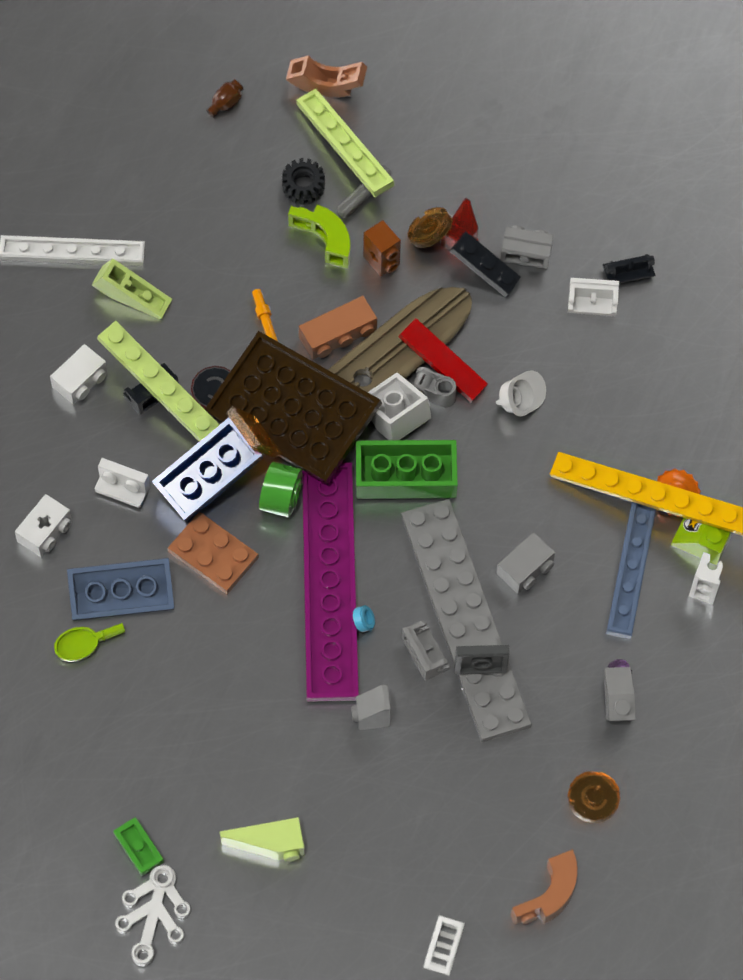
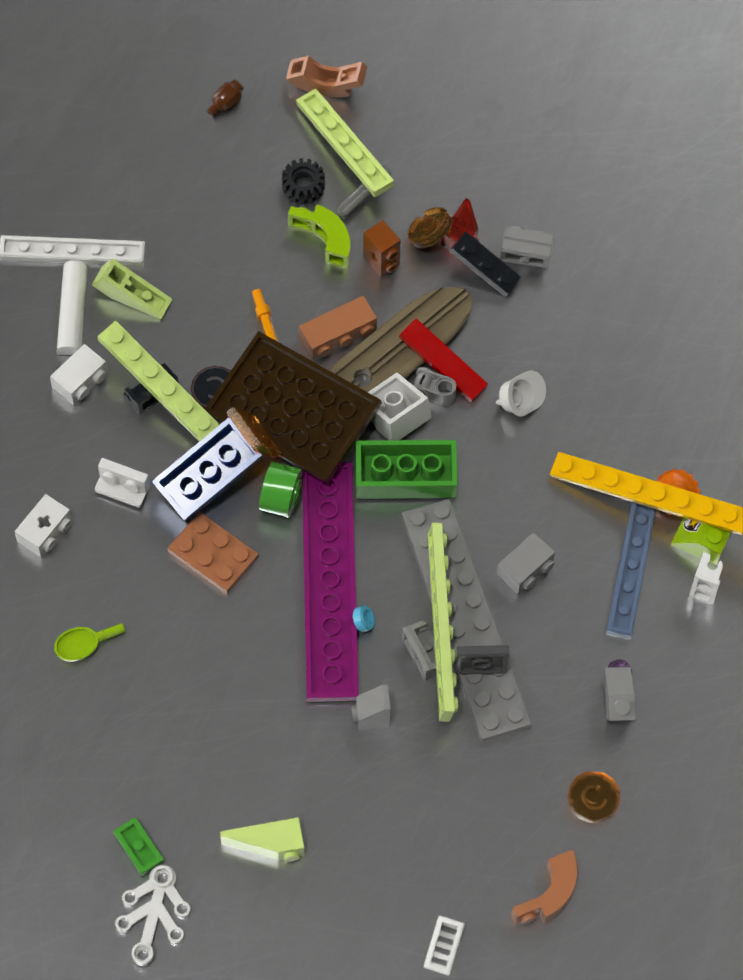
(72, 307): none -> white brick
(120, 588): sand blue slope -> none
(442, 630): none -> yellowish green plate
(593, 296): white hinge -> none
(630, 269): black hinge -> none

